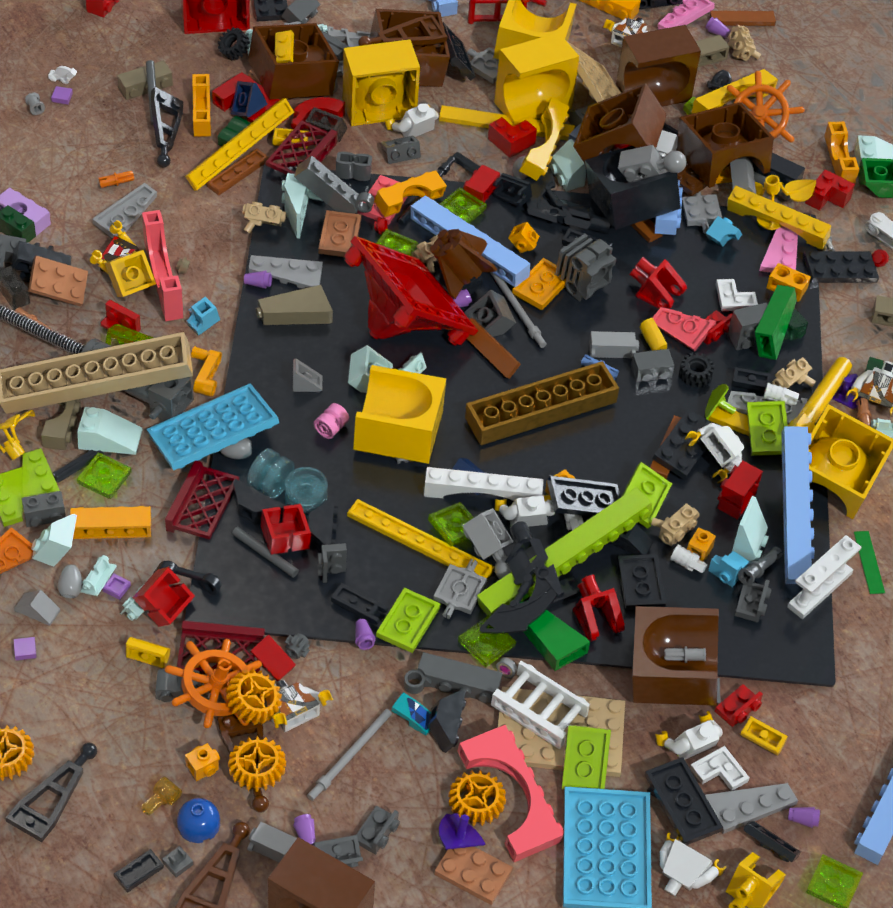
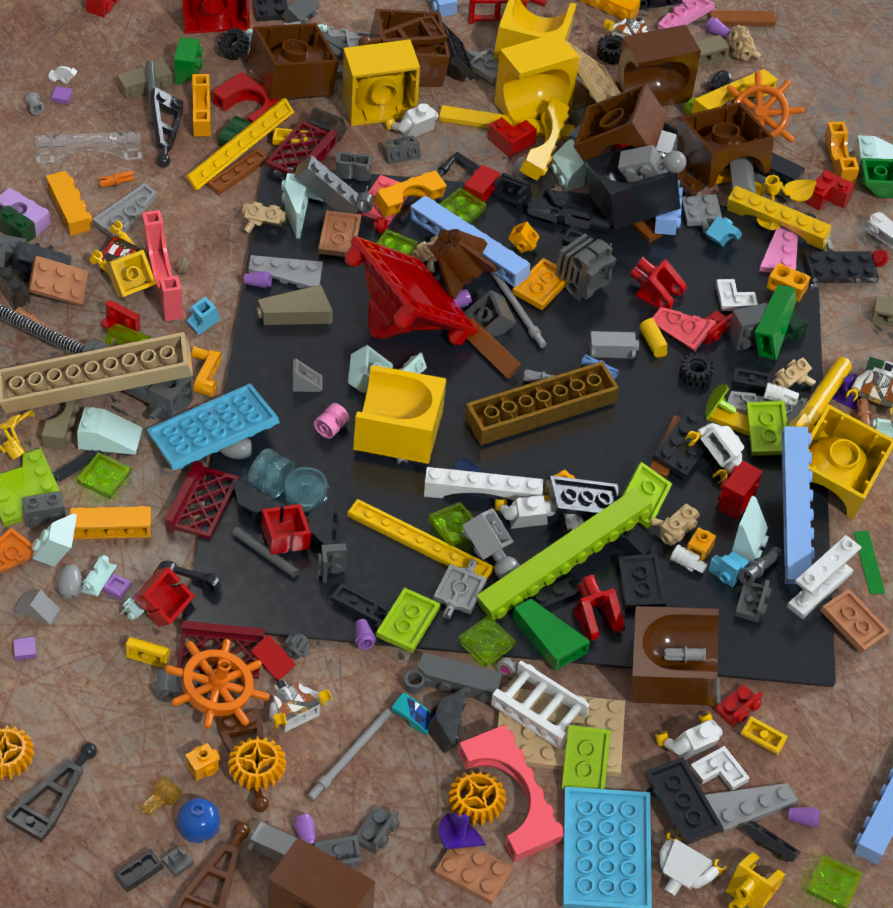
(69, 203): none -> light orange brick
(122, 144): none -> clear arch
(187, 59): none -> green slope
(247, 99): dark blue slope -> none
(251, 704): light orange gear -> none
(284, 46): yellow plate -> none
(326, 104): red arch -> none
(518, 615): black piece -> none
(534, 376): none -> light grey axle
(604, 47): none -> black tyre
(652, 365): dark grey brick -> none
(855, 621): none -> nougat plate

